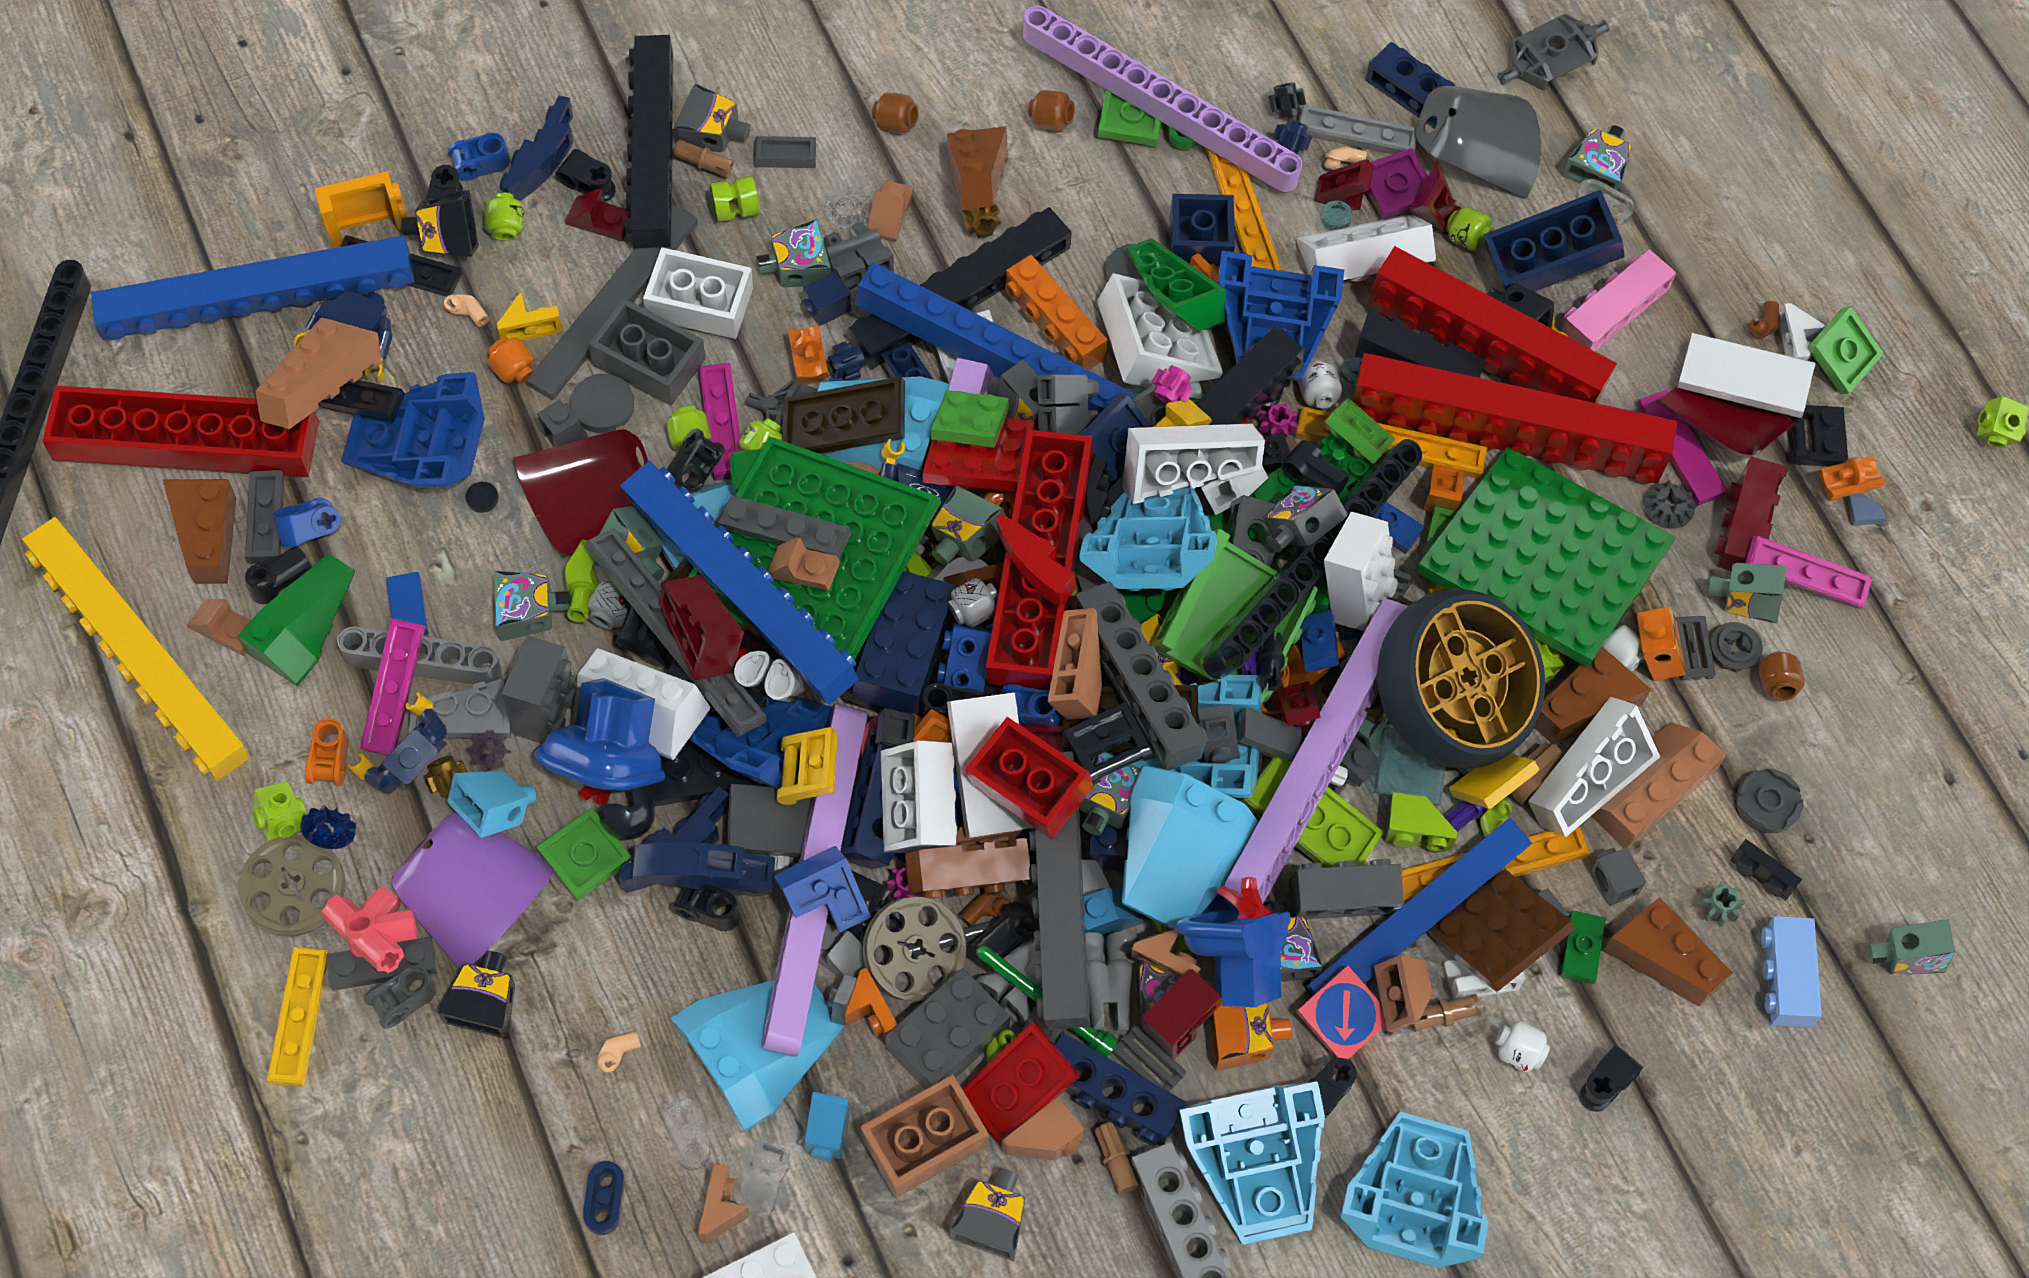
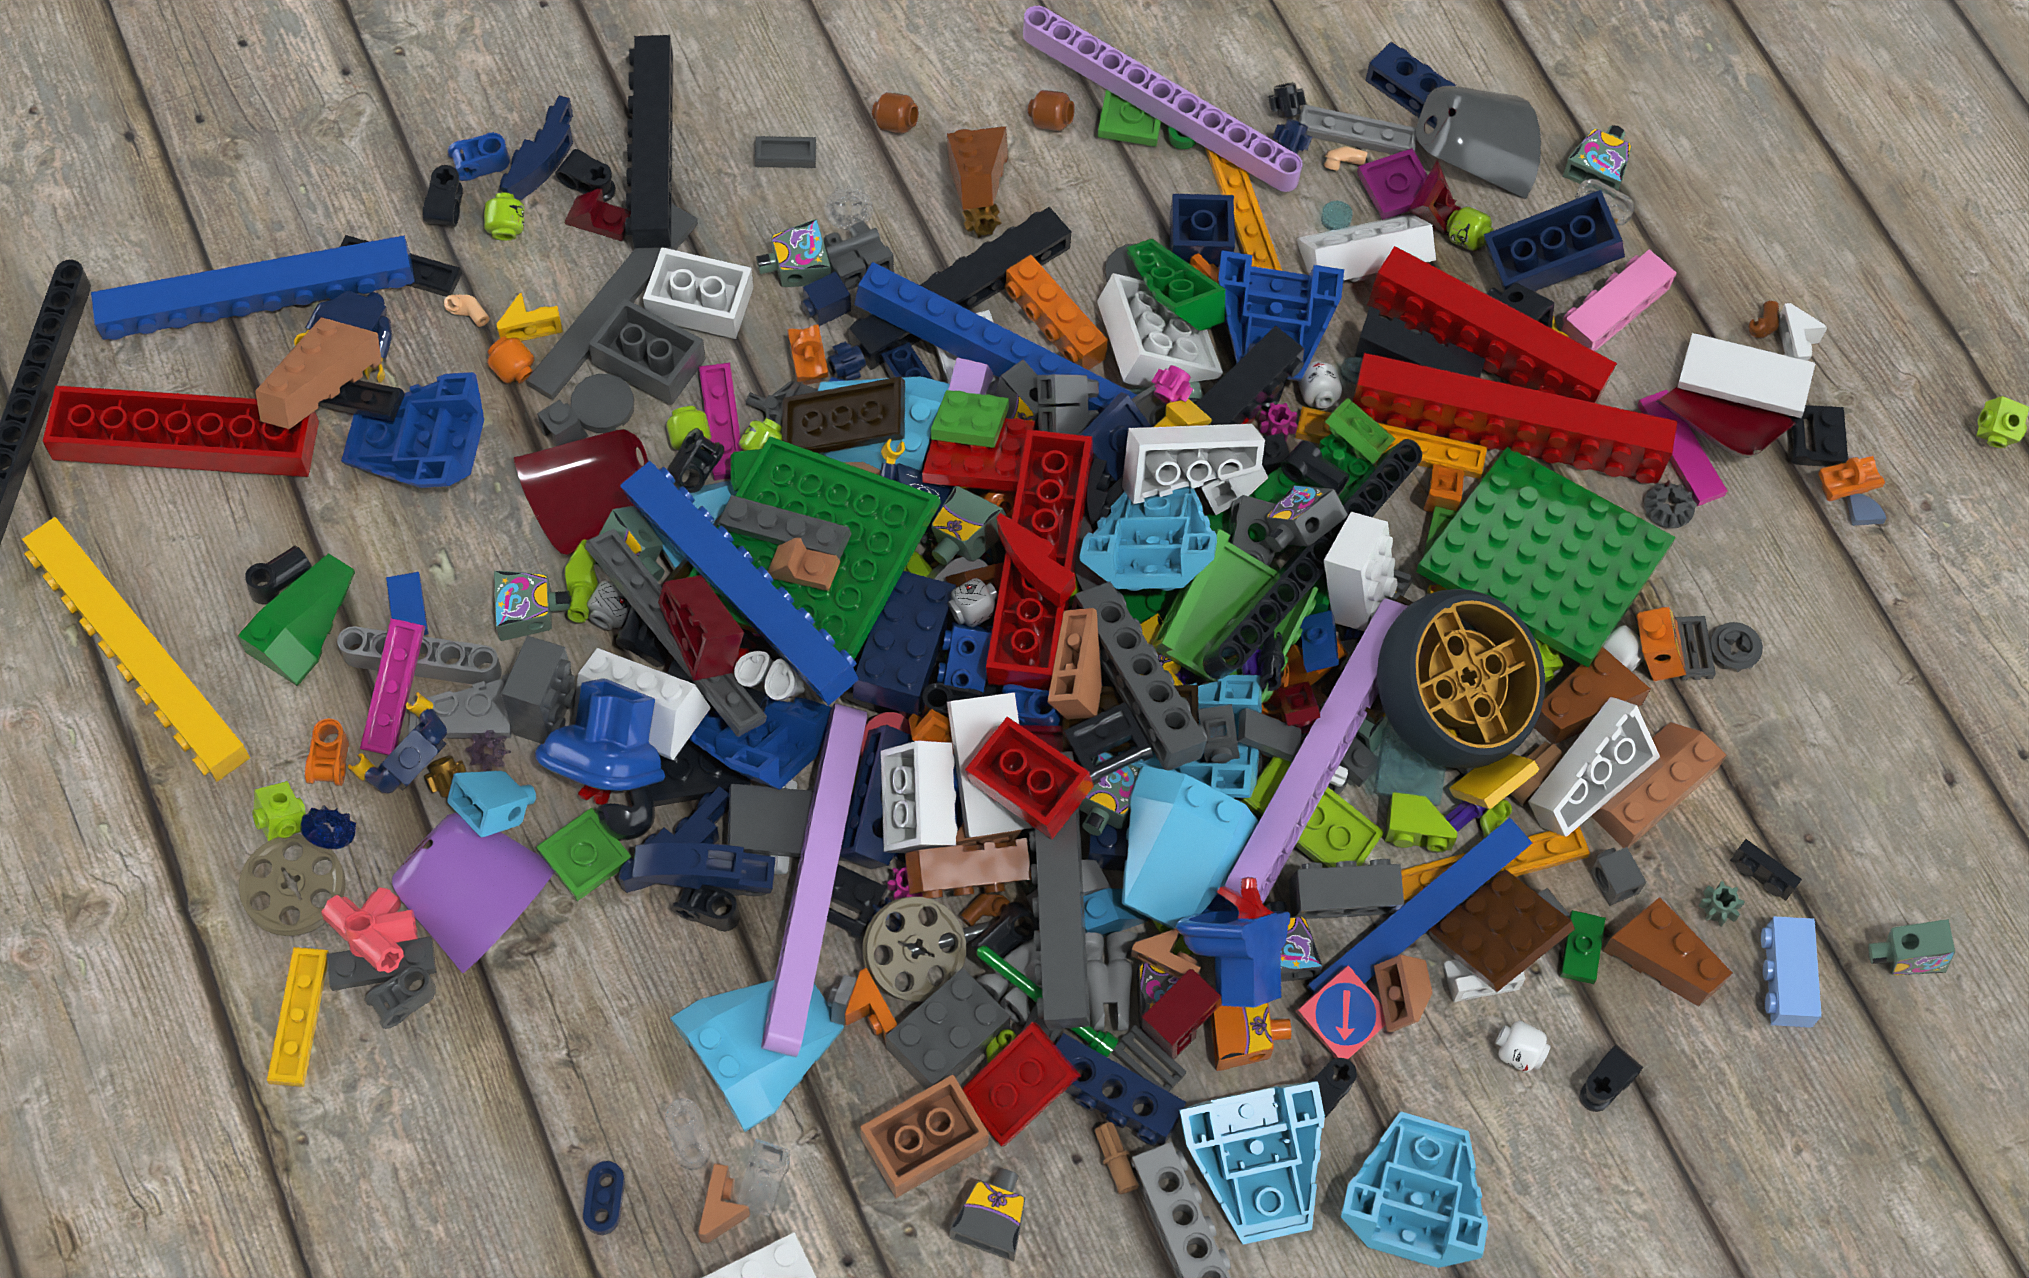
(204, 525): dark orange wedge -> none
(219, 624): nougat slope -> none
(264, 498): dark grey plate -> none
(302, 523): blue piece -> none
(359, 203): light orange panel -> none
(444, 225): black torso -> none
(481, 997): black torso -> none
(482, 497): black piece -> none
(613, 1050): light nougat arm -> none
(703, 158): medium nougat axle -> none
(709, 120): dark grey torso -> none
(742, 190): lime wheel -> none
(816, 765): yellow plate -> none
(823, 881): blue panel -> none
(827, 1126): dark azure slope -> none
(841, 953): light grey slope -> none
(890, 209): nougat slope -> none
(894, 728): black plate -> none
(1046, 1134): nougat slope -> none
(1345, 184): dark red slope -> none
(1401, 527): blue plate -> none
(1448, 1011): medium nougat pin -> none
(1539, 63): dark grey plate -> none
(1750, 510): dark red wedge -> none
(1752, 590): sand green torso -> none
(1769, 801): dark grey tile -> none
(1781, 676): dark orange head -> none
(1812, 572): dark pink tile -> none
(1845, 350): bright green plate -> none

